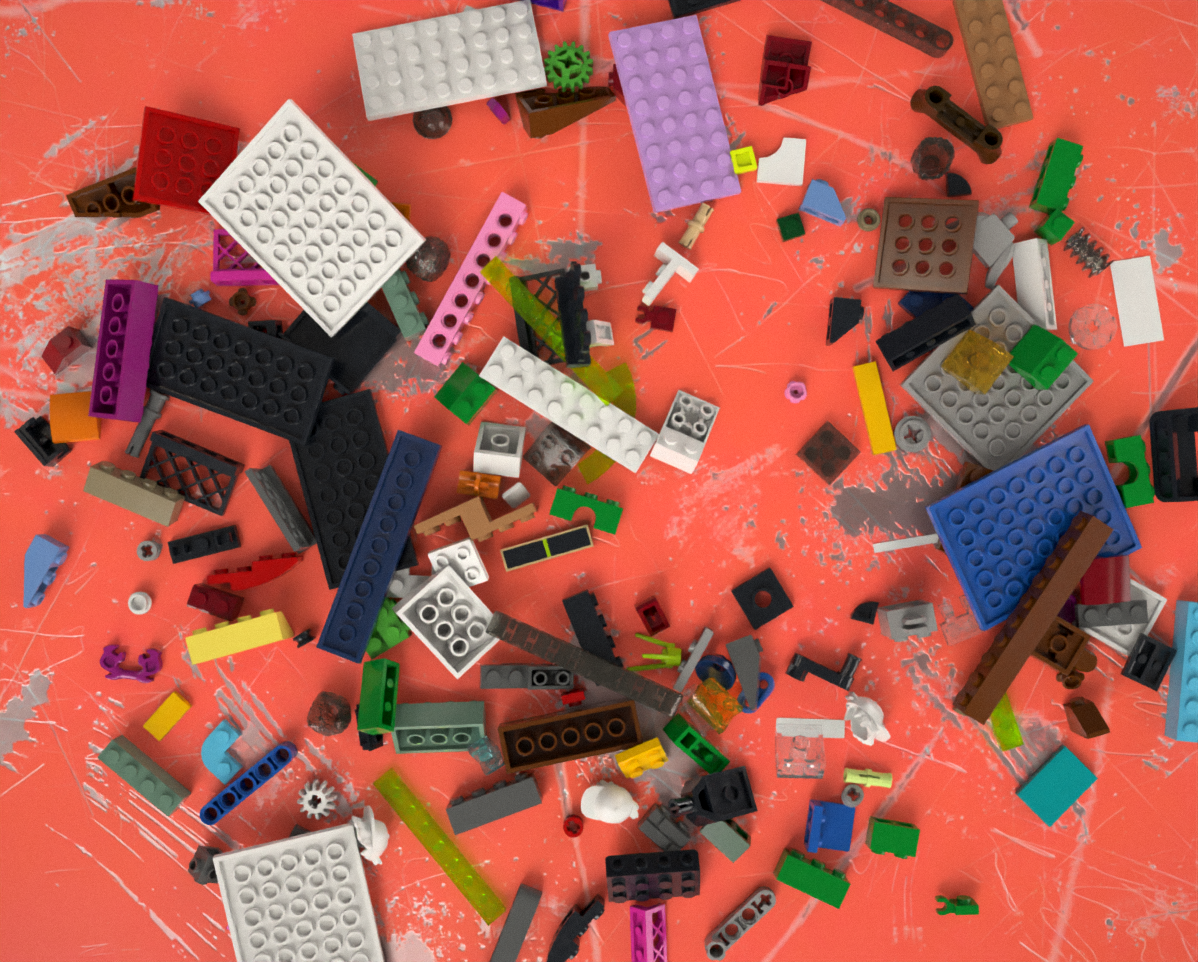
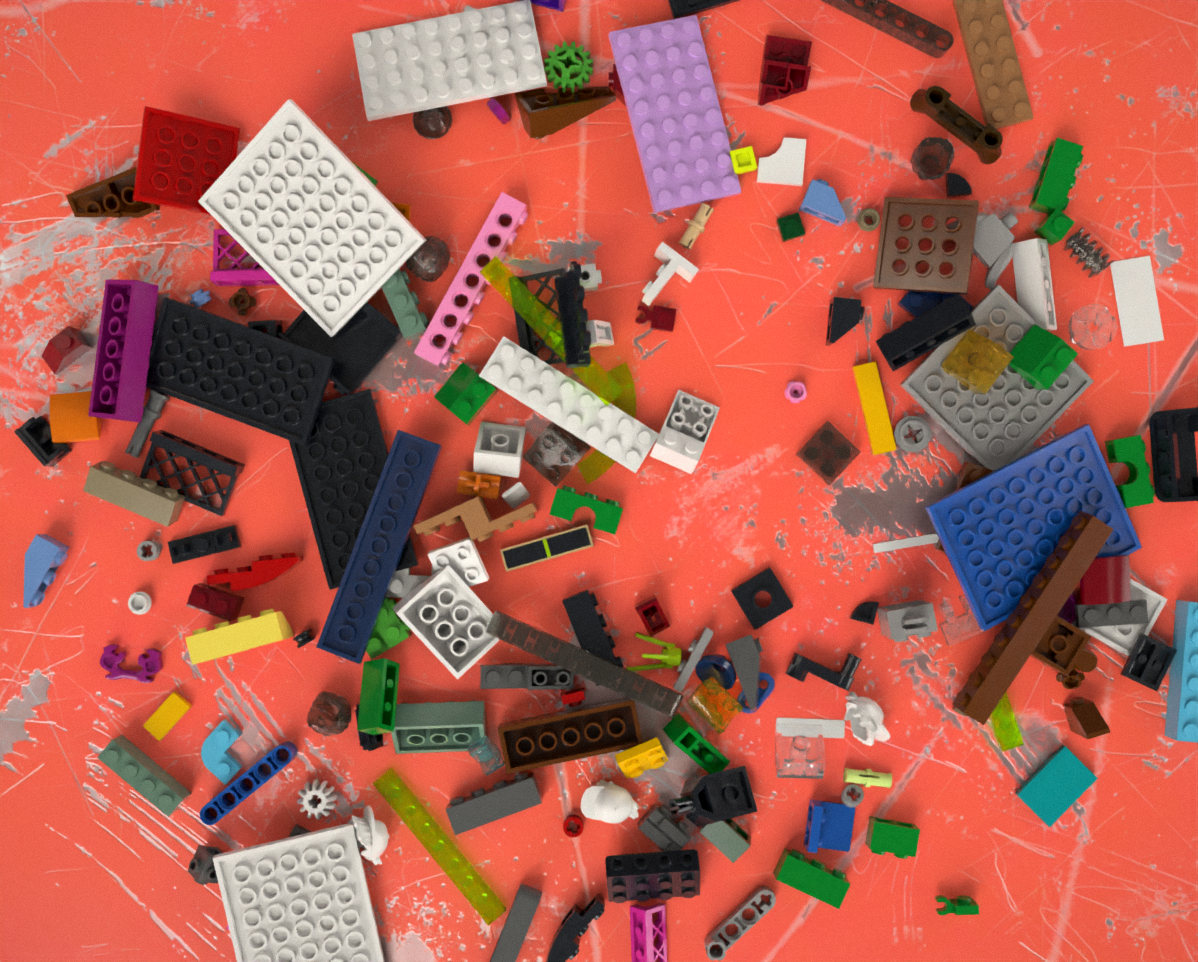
(282, 508): dark grey fence -> none

